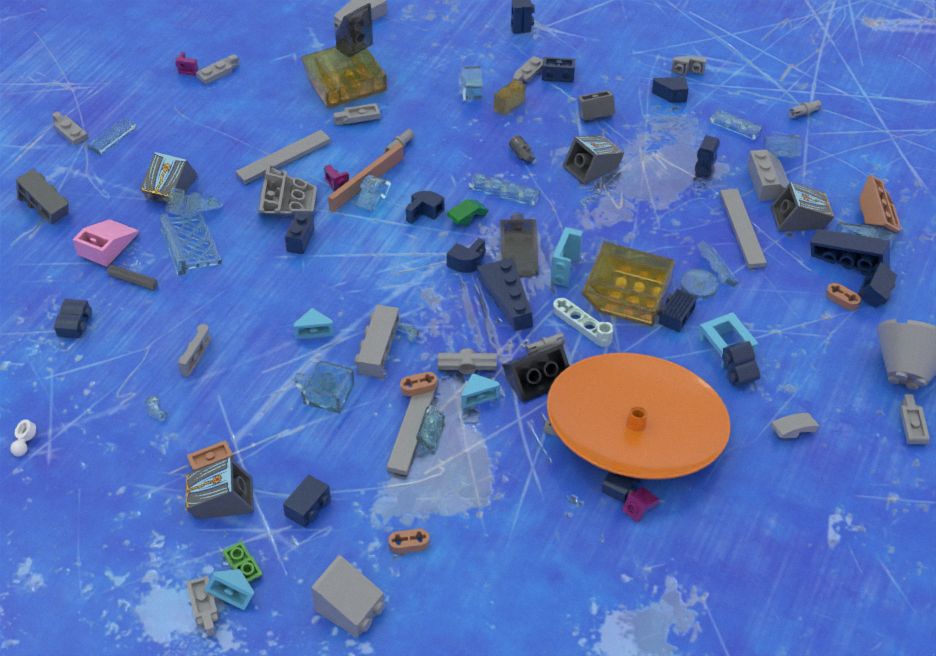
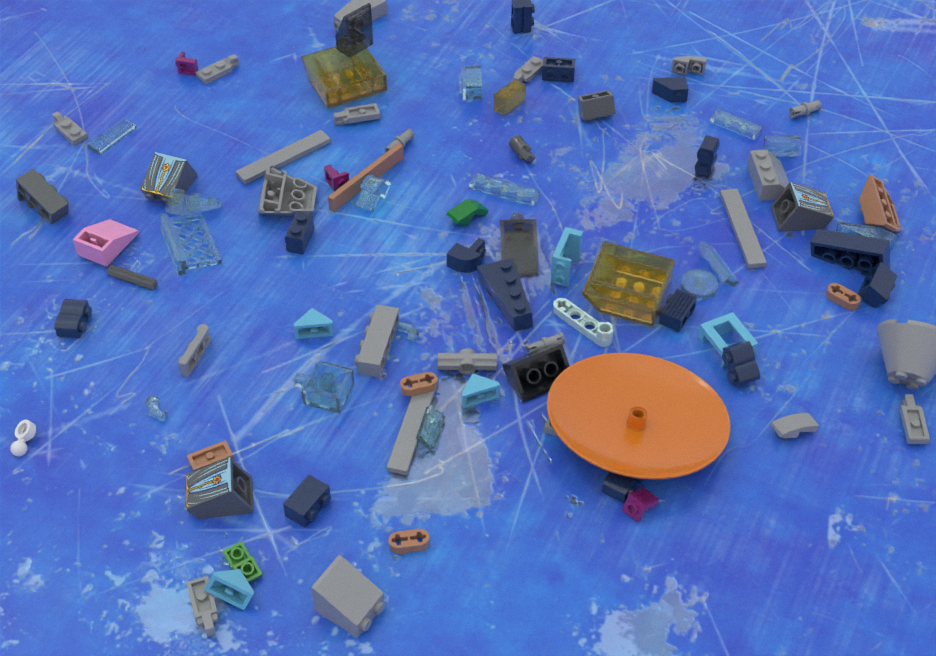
(424, 203): dark blue brick -> none
(592, 157): dark grey slope -> none

